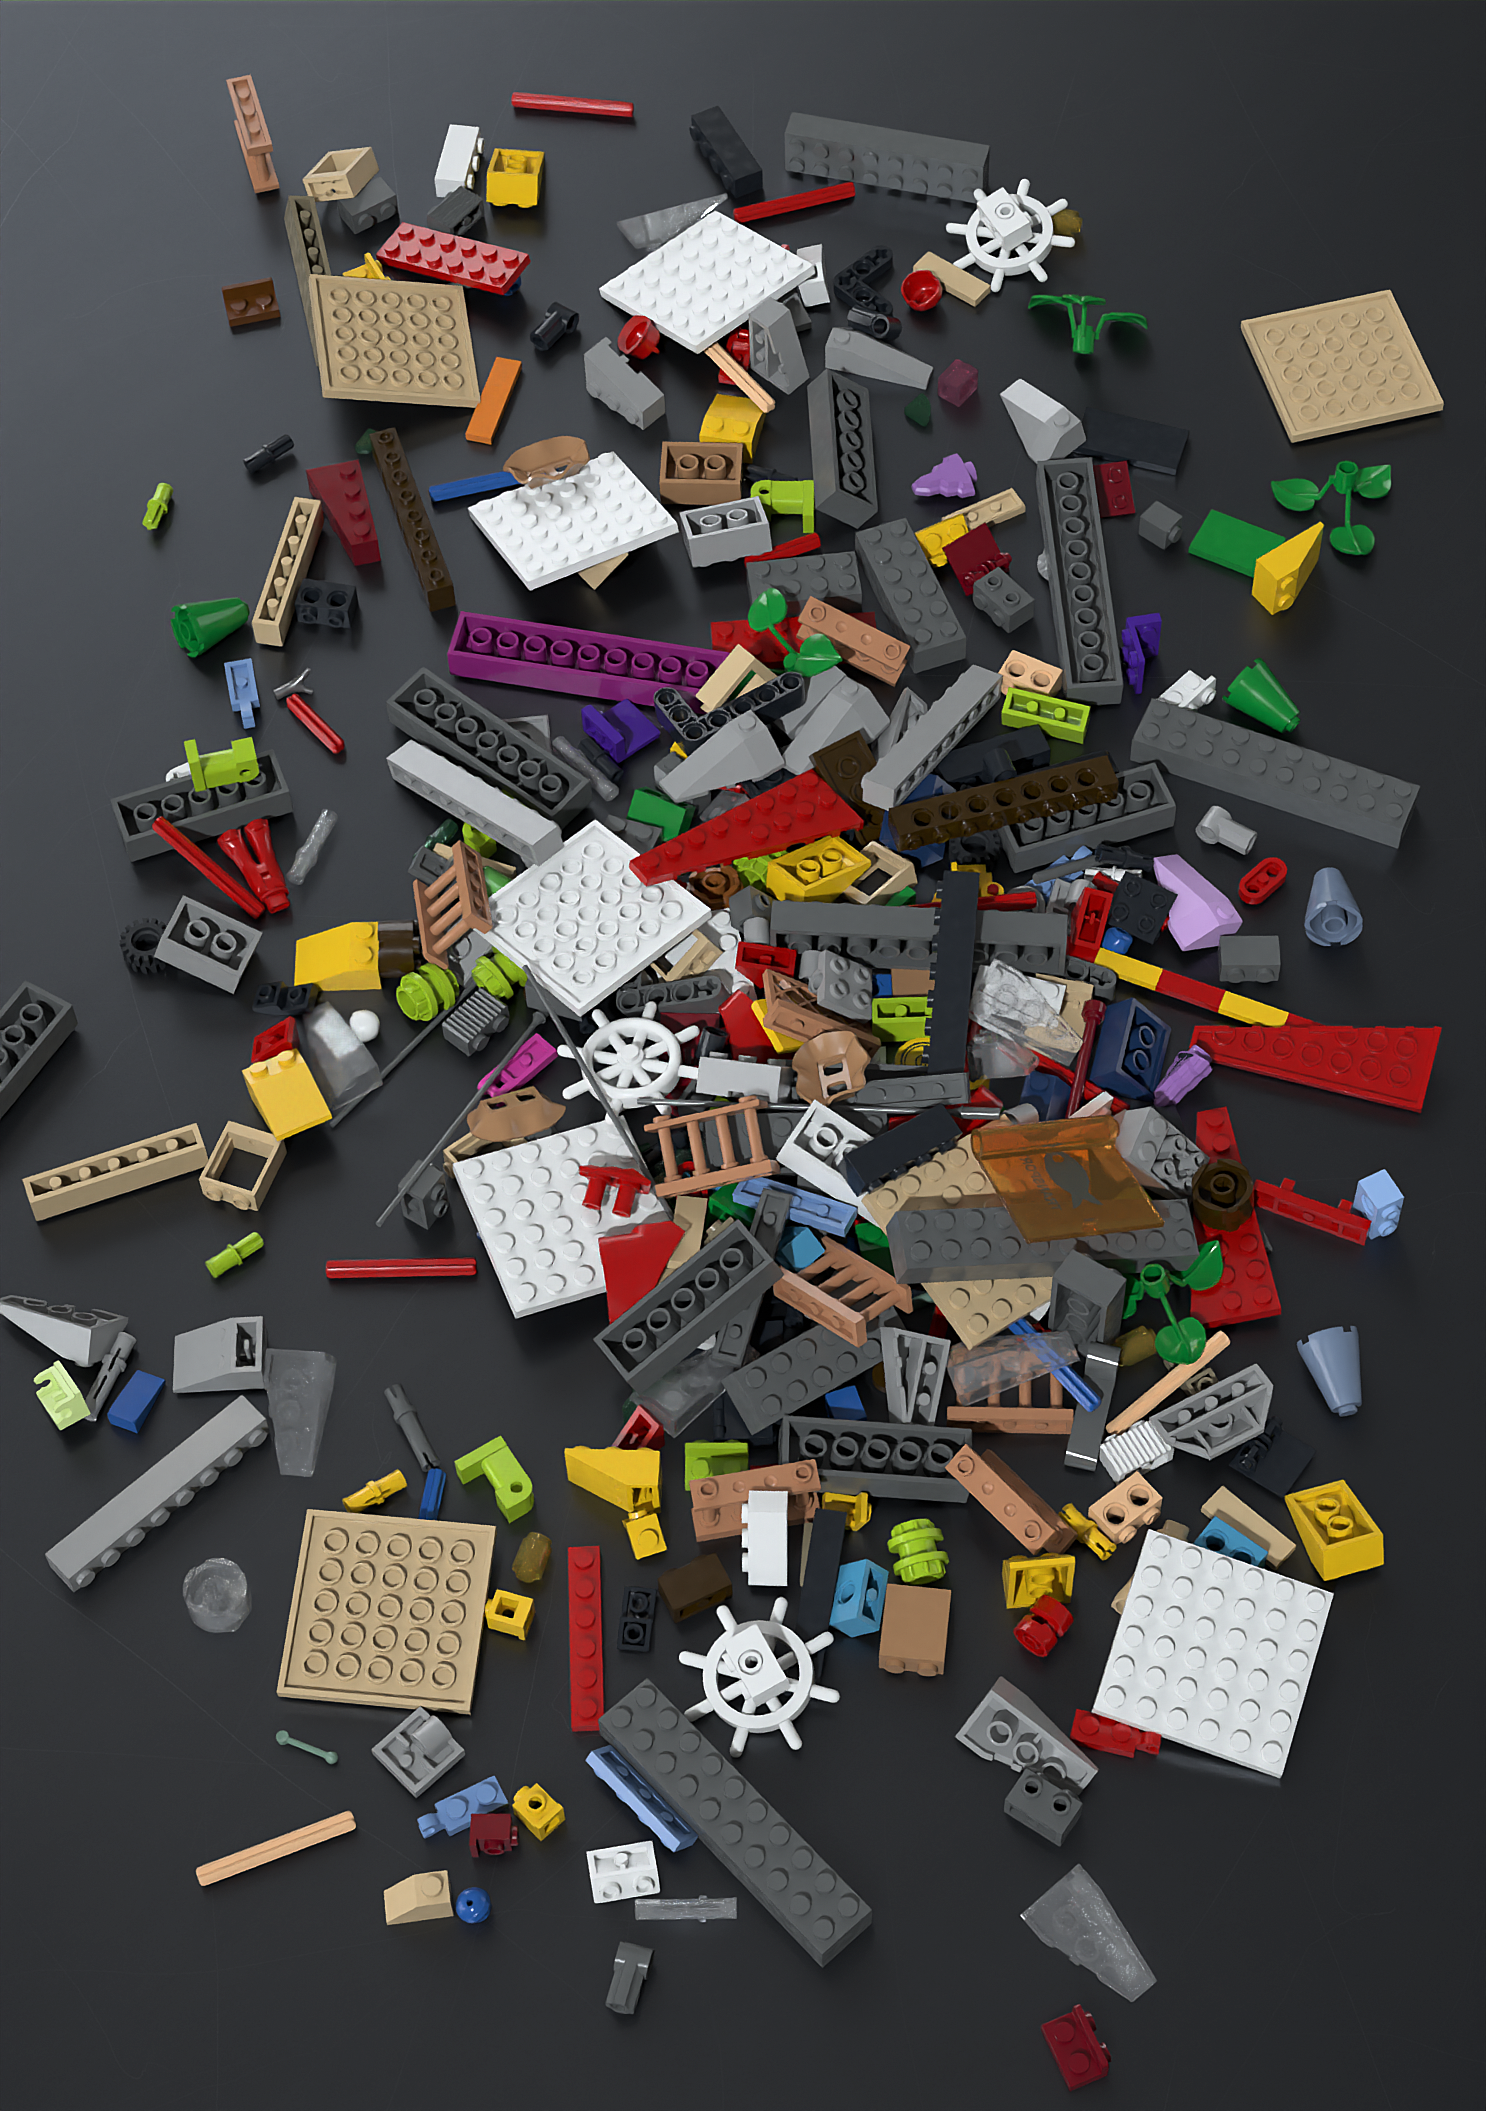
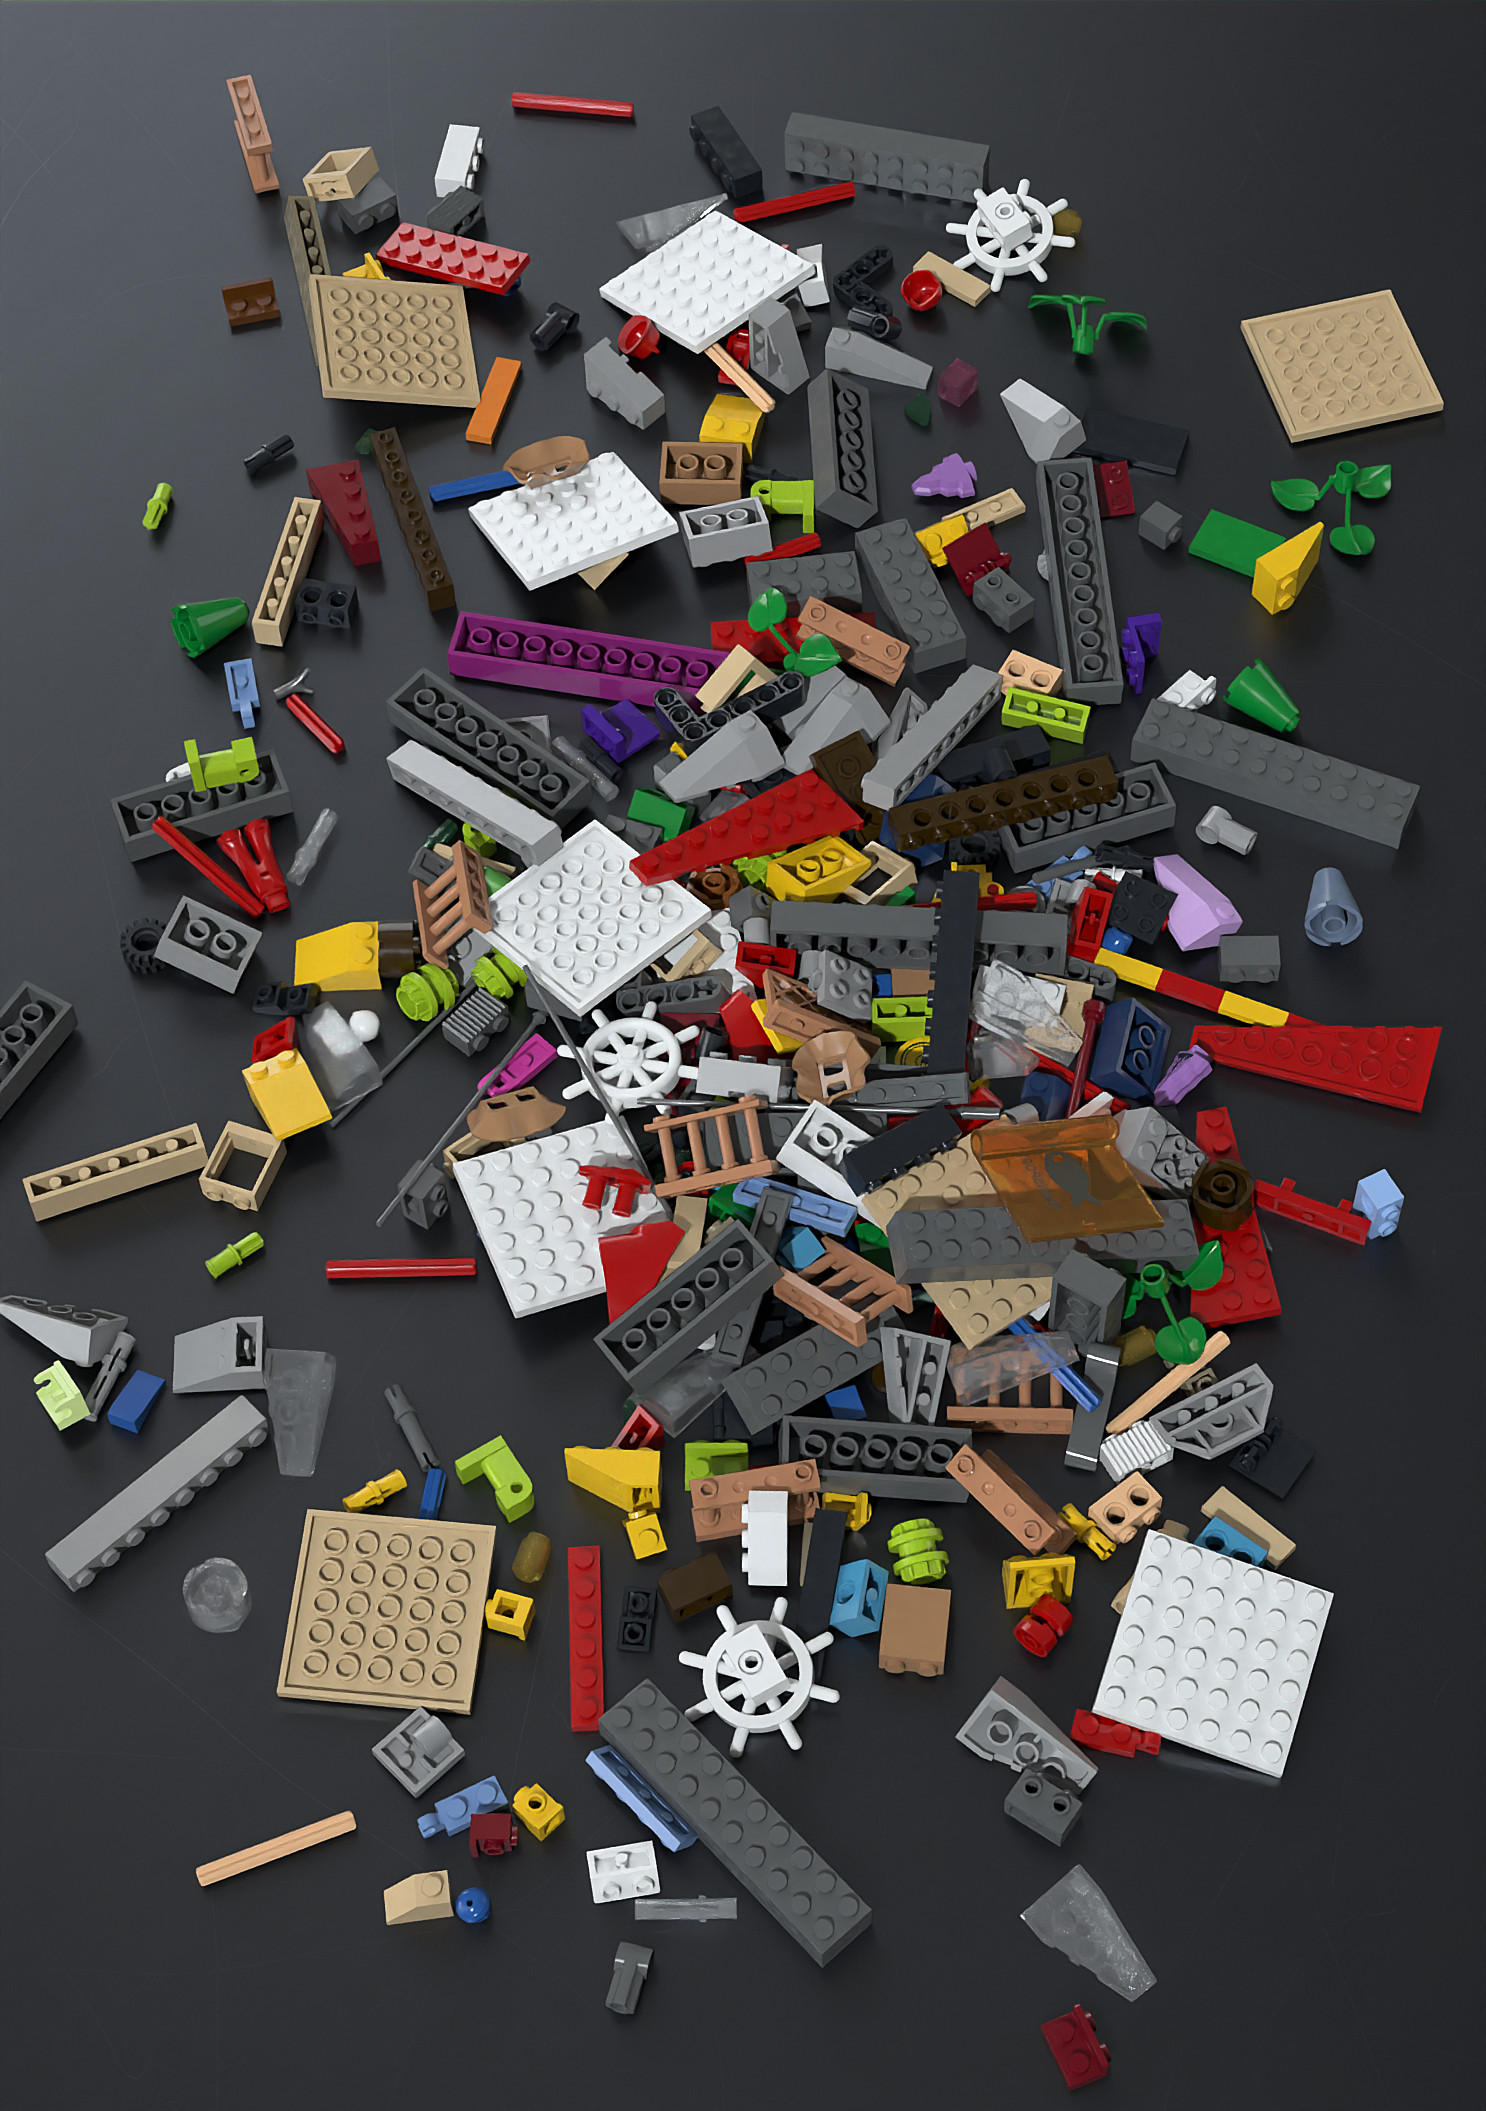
(284, 1738): sand green hinge -> none
(514, 177): yellow slope -> none
(1259, 881): red plate -> none
(1335, 1366): sand blue cone -> none
(1336, 1530): yellow slope -> none

